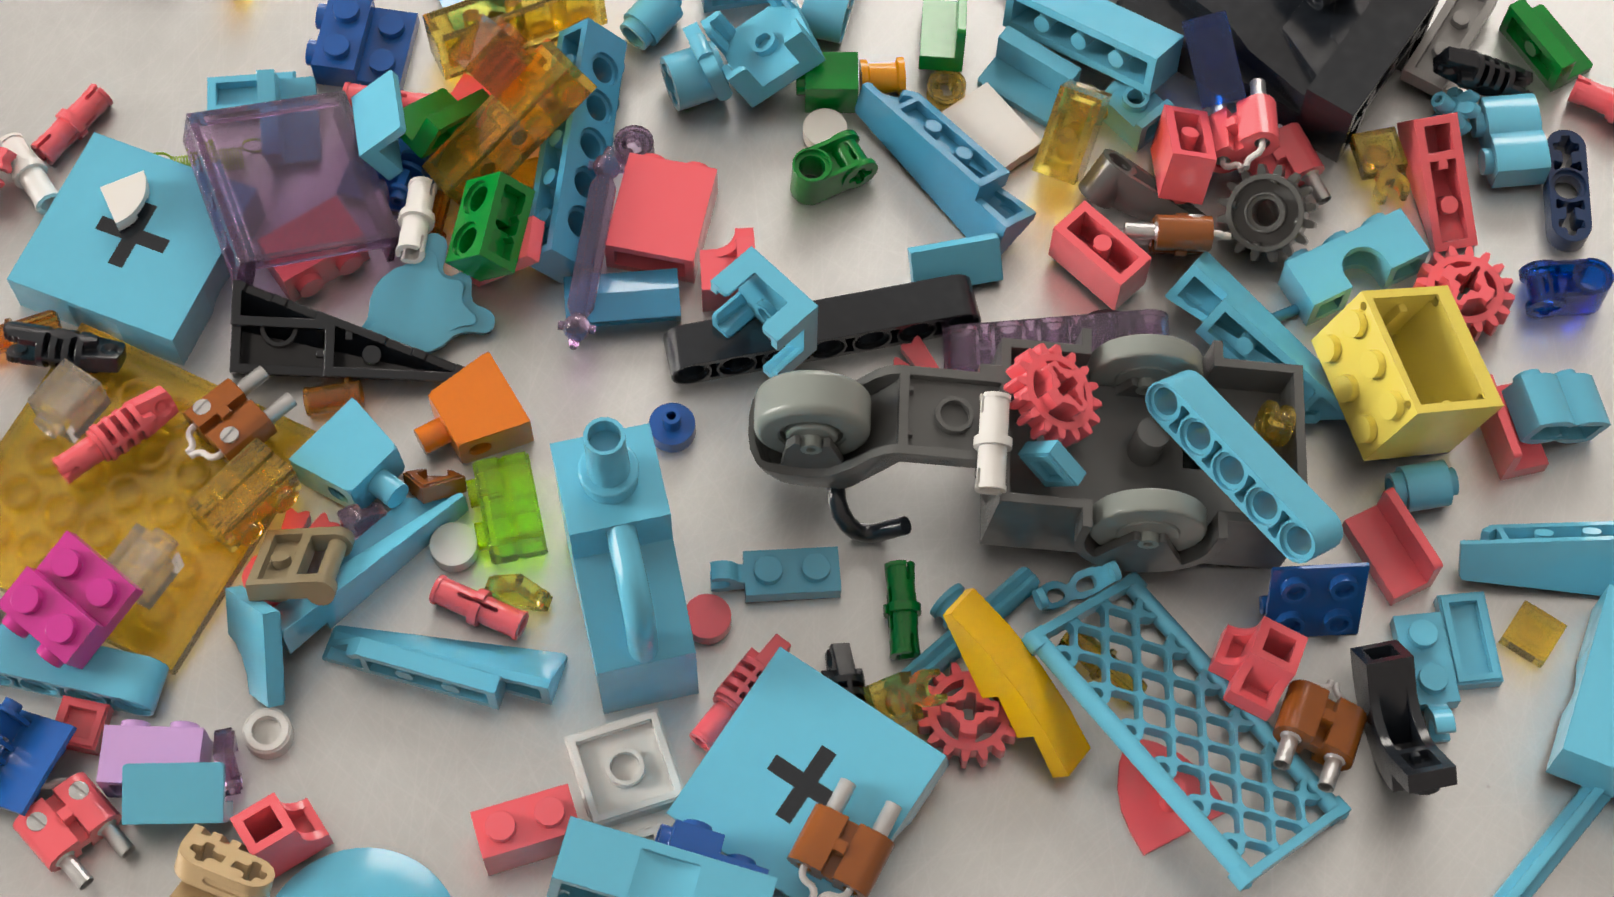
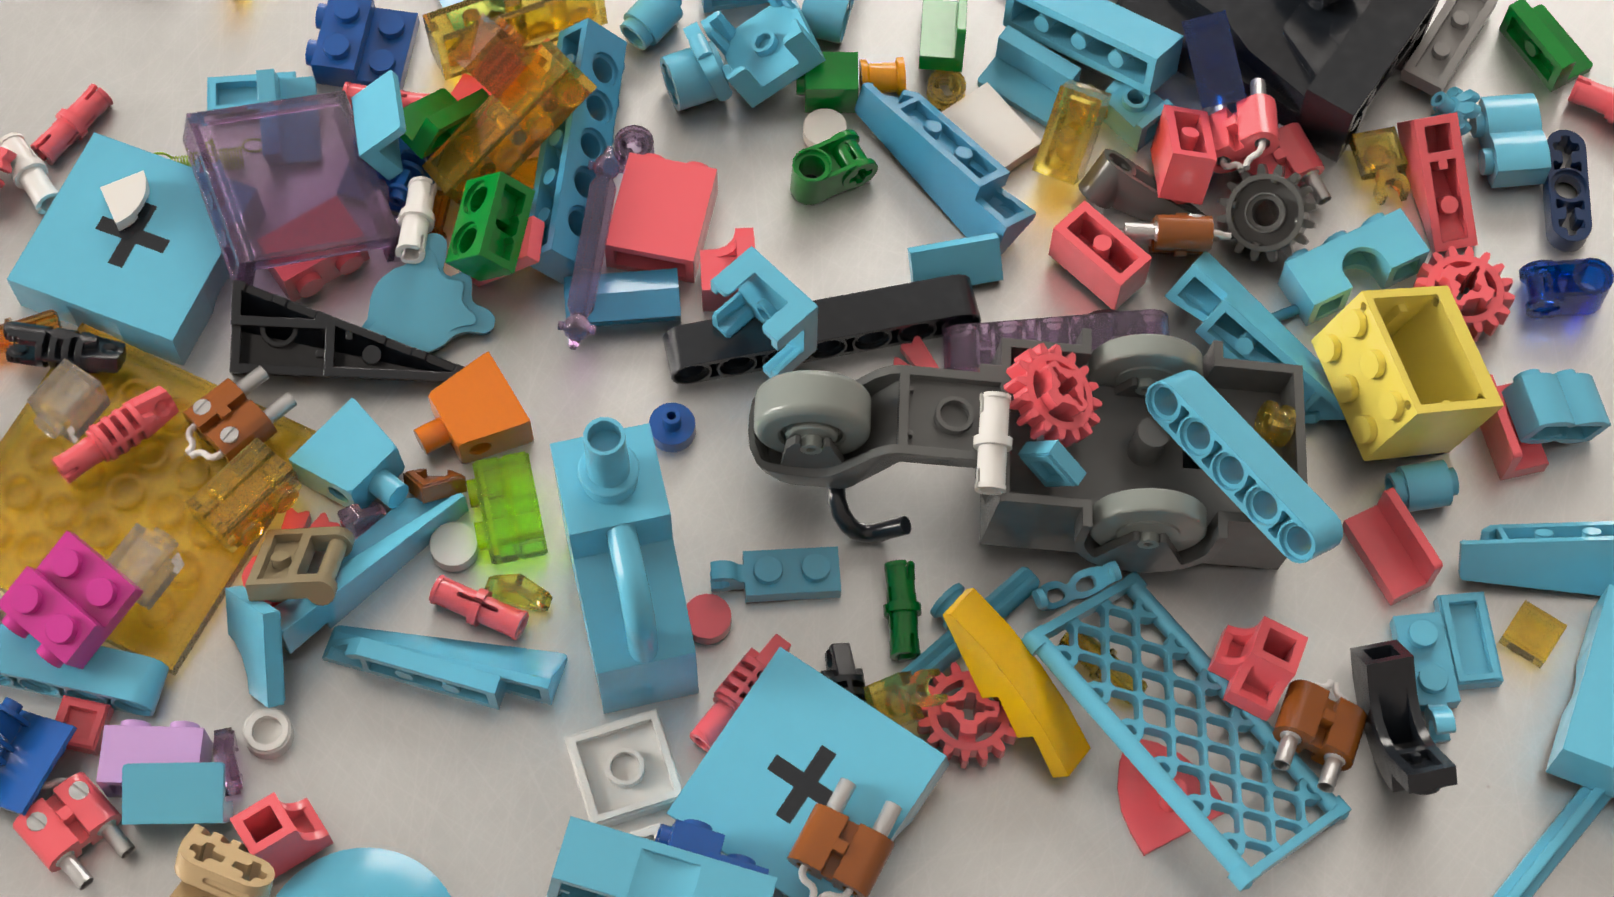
(332, 397): clear orange pin -> none
(523, 829): coral brick -> none
(1317, 598): blue hinge -> none
(1481, 72): black hinge -> none

